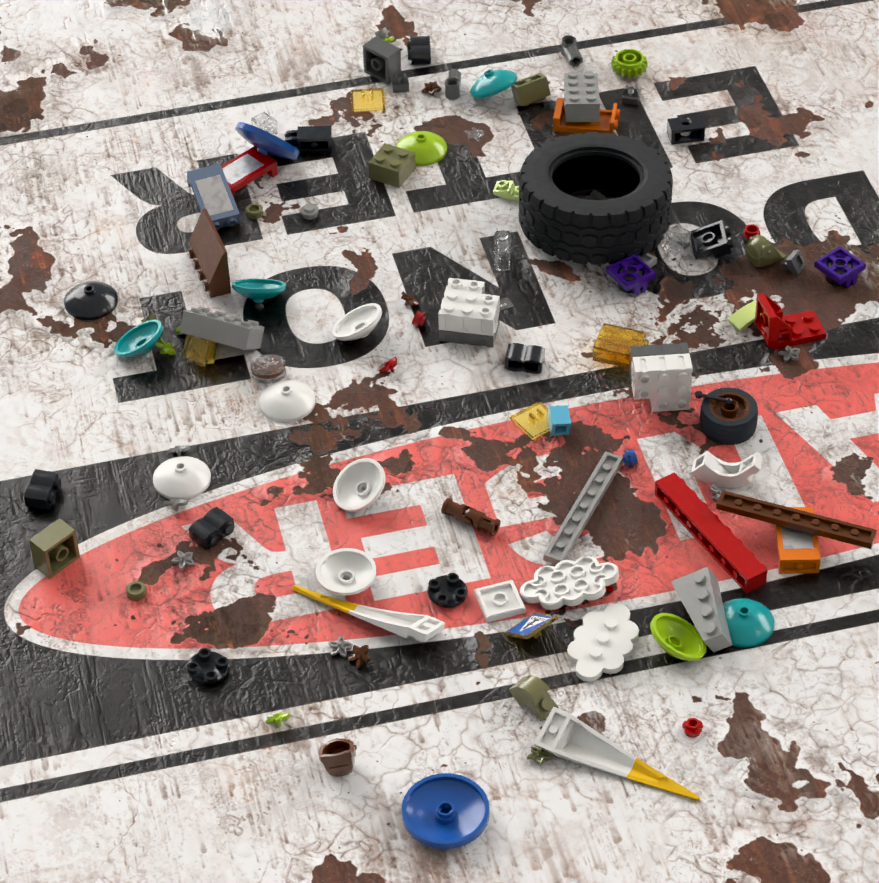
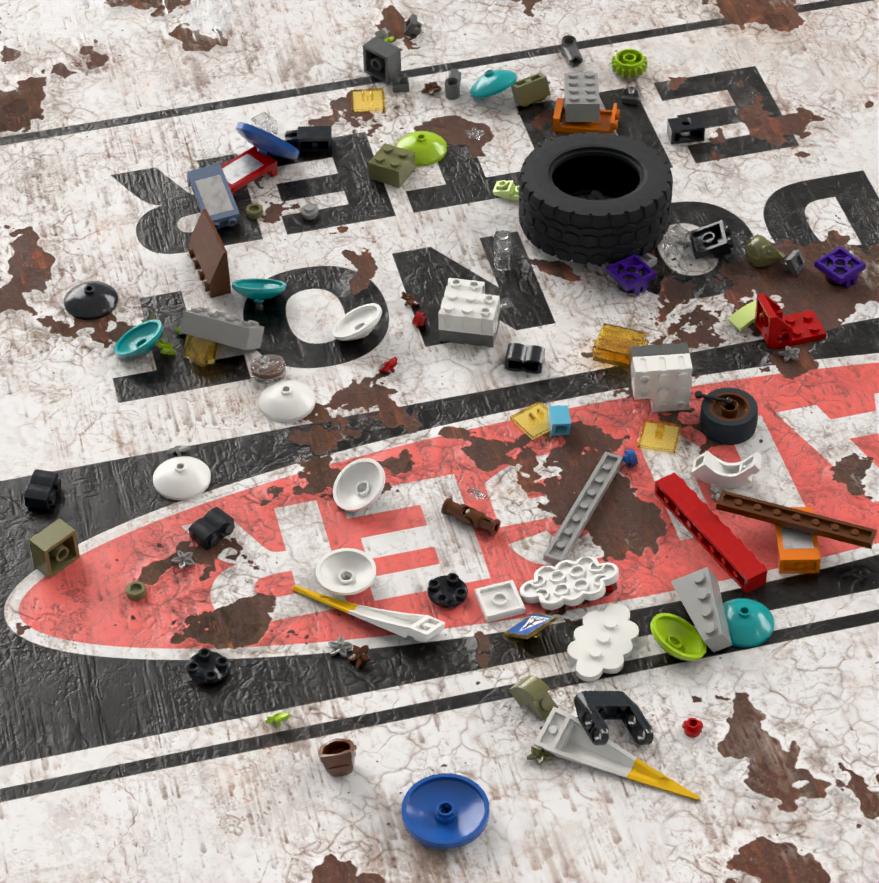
(176, 502): light grey plant -> none
(412, 26): none -> dark grey tile
(419, 50): black brick -> none
(476, 493): none -> clear plant
(610, 706): none -> black connector
(659, 436): none -> clear yellow piece
(750, 231): red plate -> none

